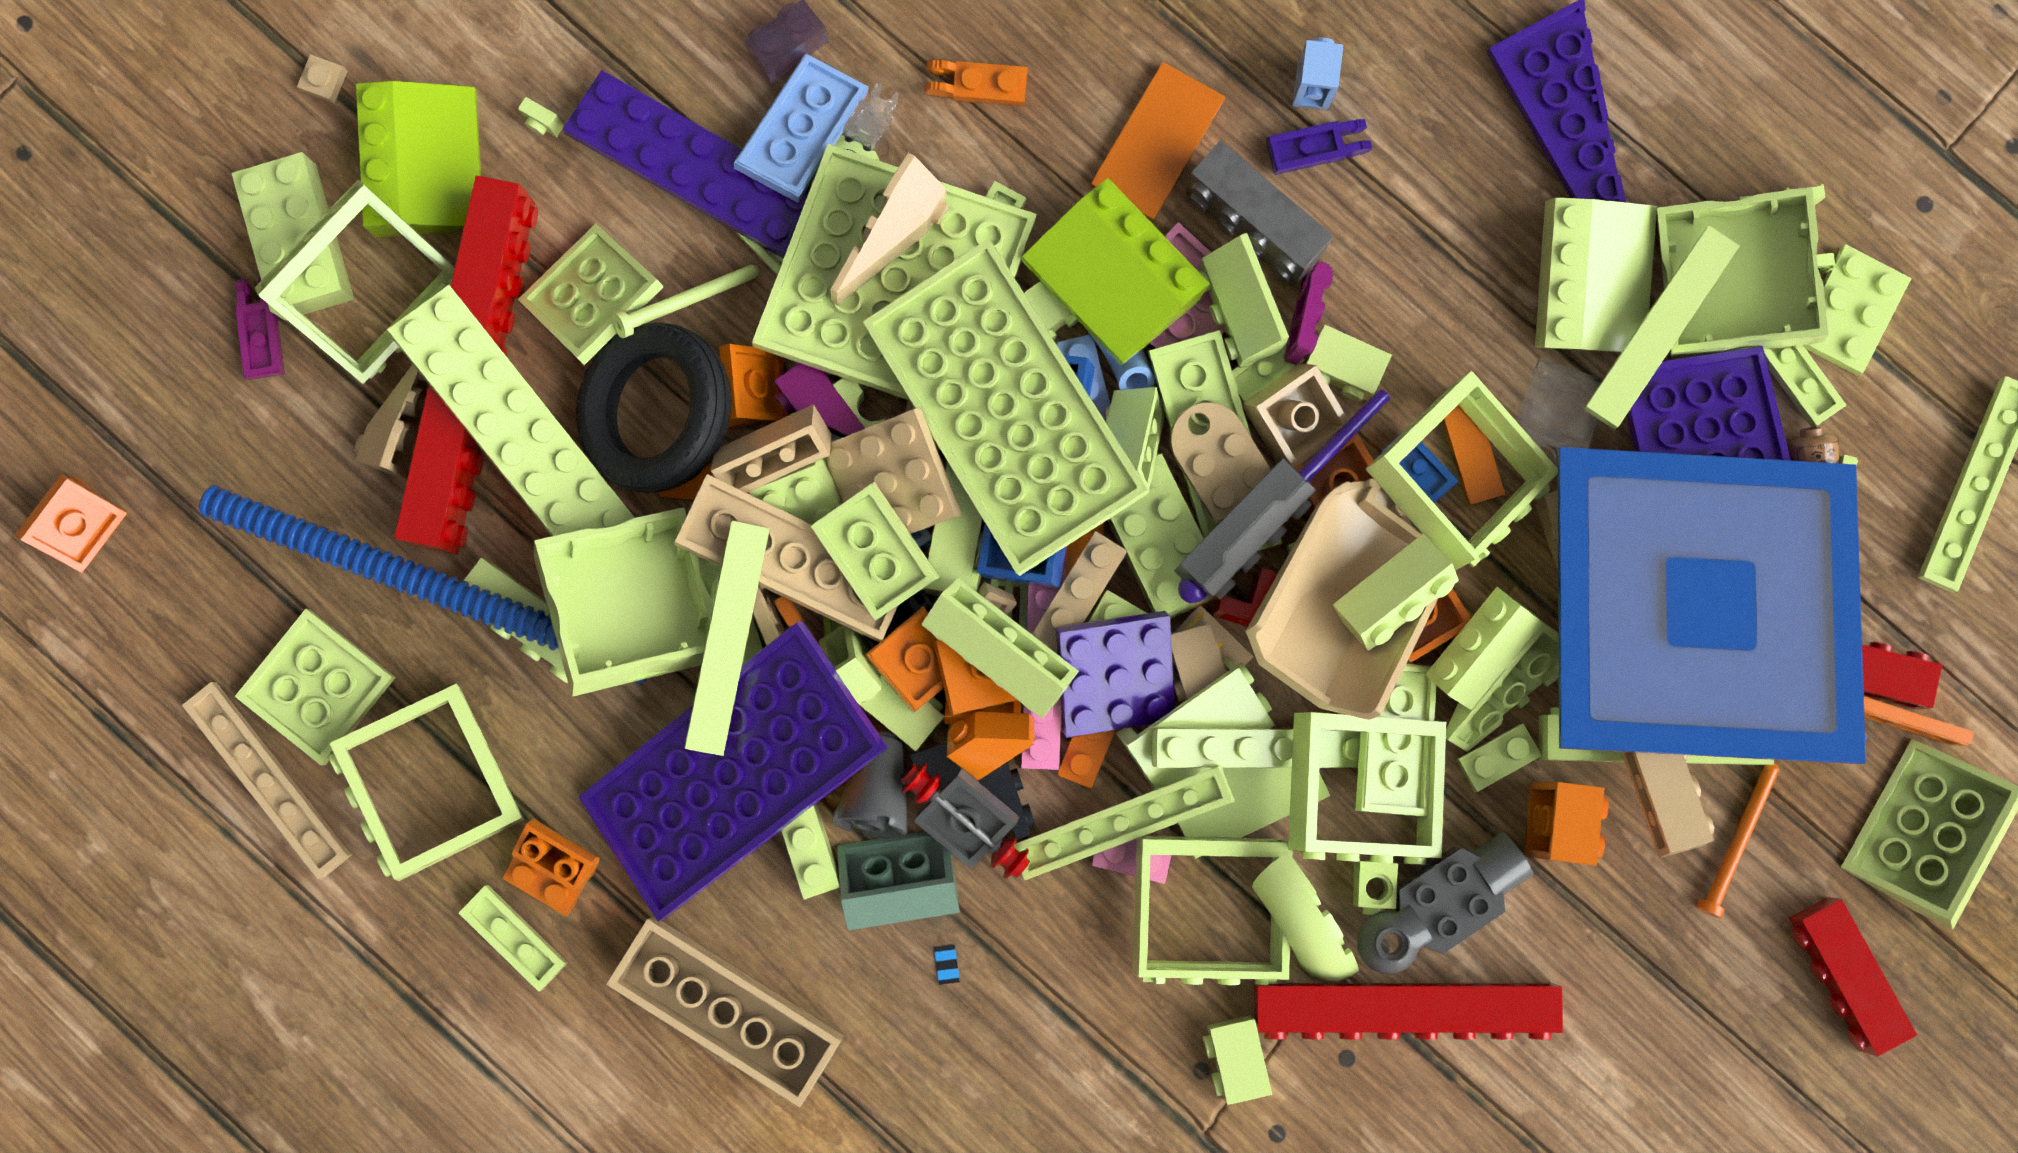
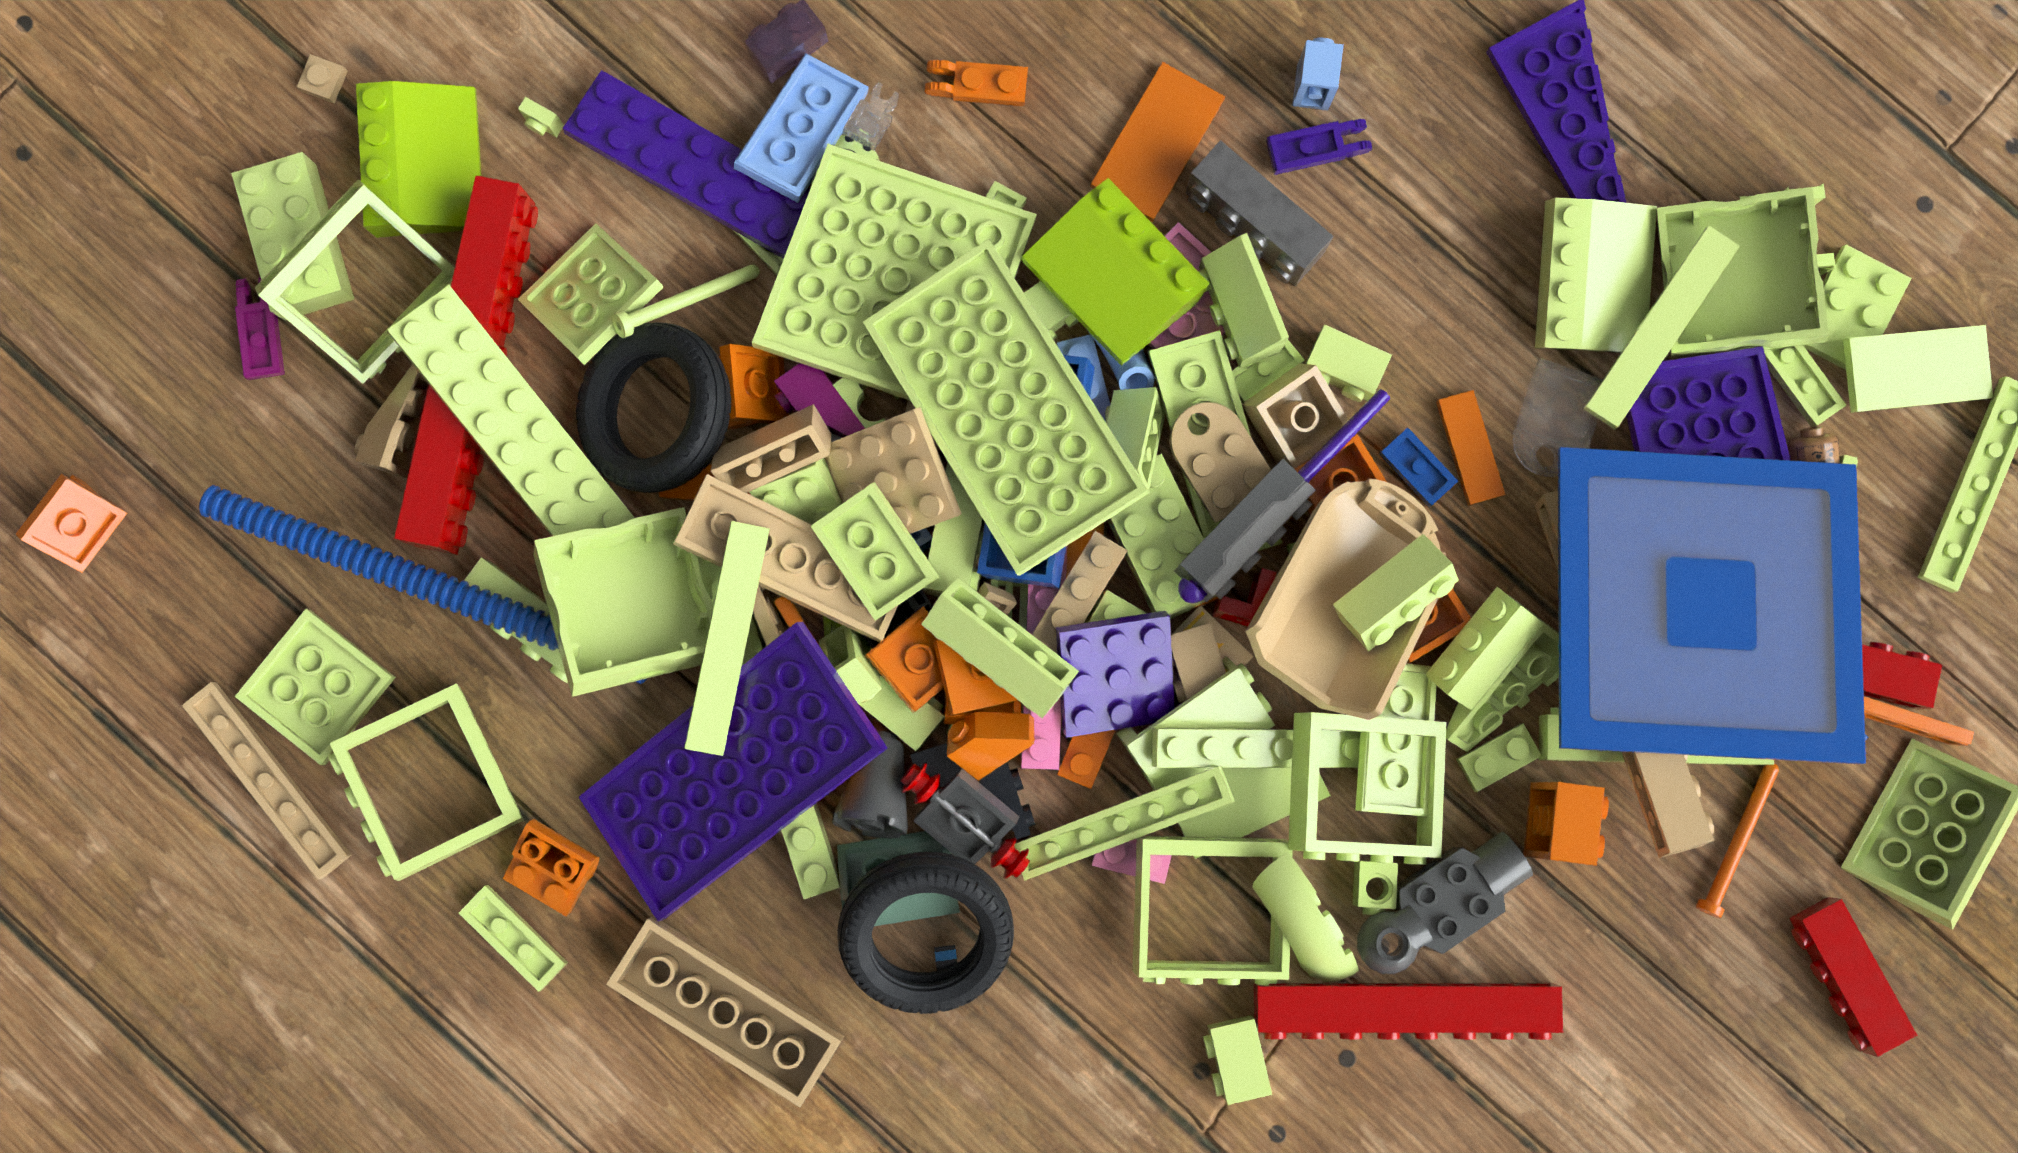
(908, 211): wedge -> none
(938, 989): none -> black tyre
(1307, 313): magenta hinge -> none
(1506, 437): yellowish green window -> none
(1918, 368): none -> yellowish green tile

